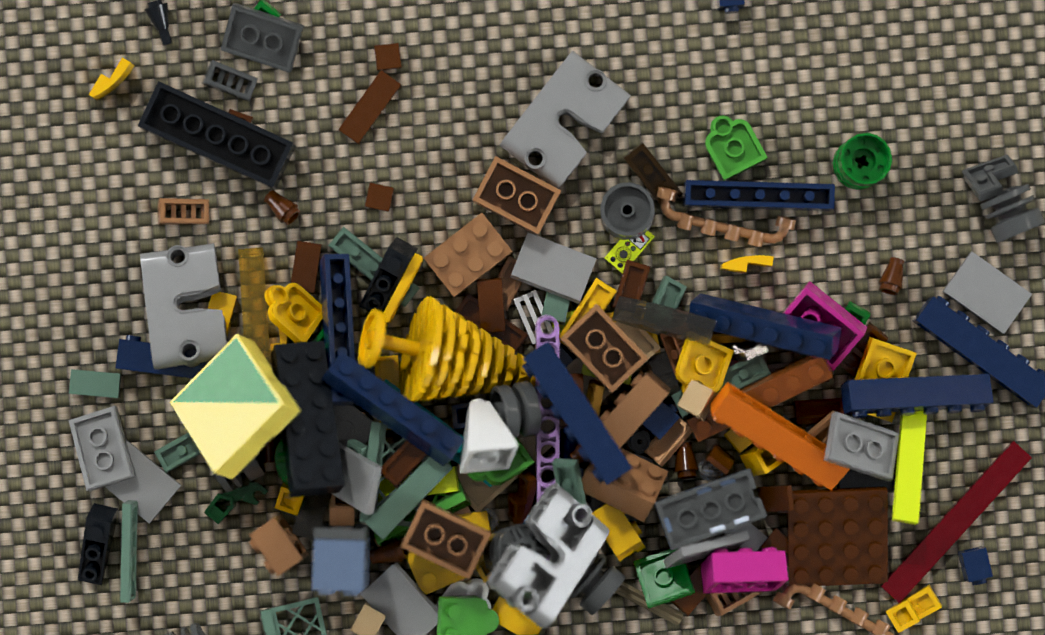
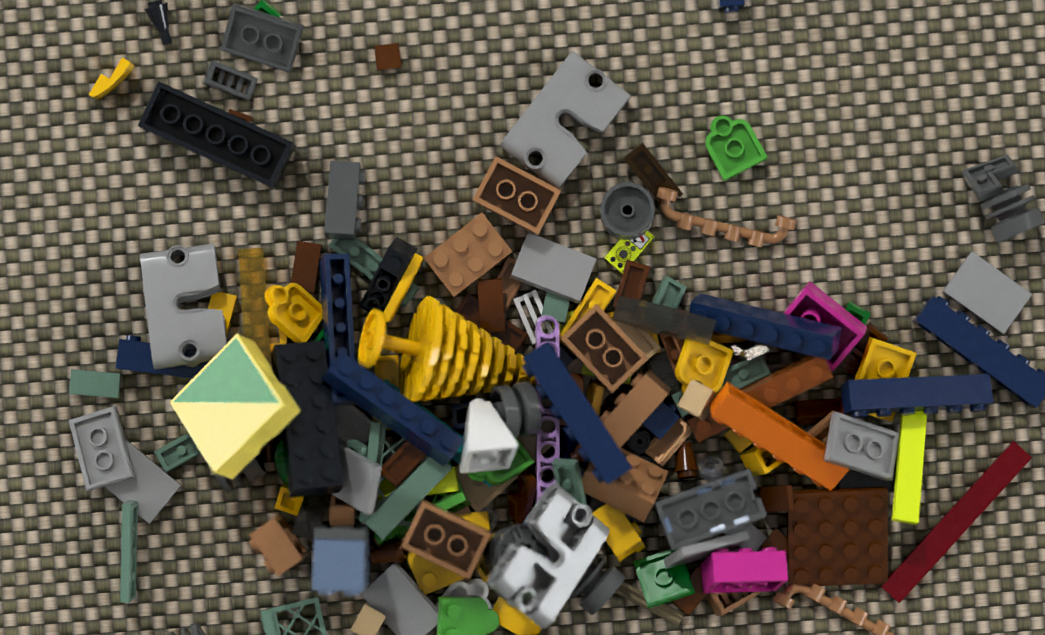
(97, 543): black slope -> none
(162, 220): medium nougat slope -> none
(245, 493): dark green piece -> none
(284, 209): reddish brown cone -> none
(344, 200): none -> dark grey brick
(369, 107): reddish brown tile -> none
(379, 197): reddish brown tile -> none
(720, 458): reddish brown slope -> none
(740, 264): yellow slope -> none
(759, 195): dark blue brick -> none
(874, 155): green wheel -> none
(892, 278): reddish brown cone -> none
(913, 608): yellow slope -> none
(975, 565): dark blue brick -> none

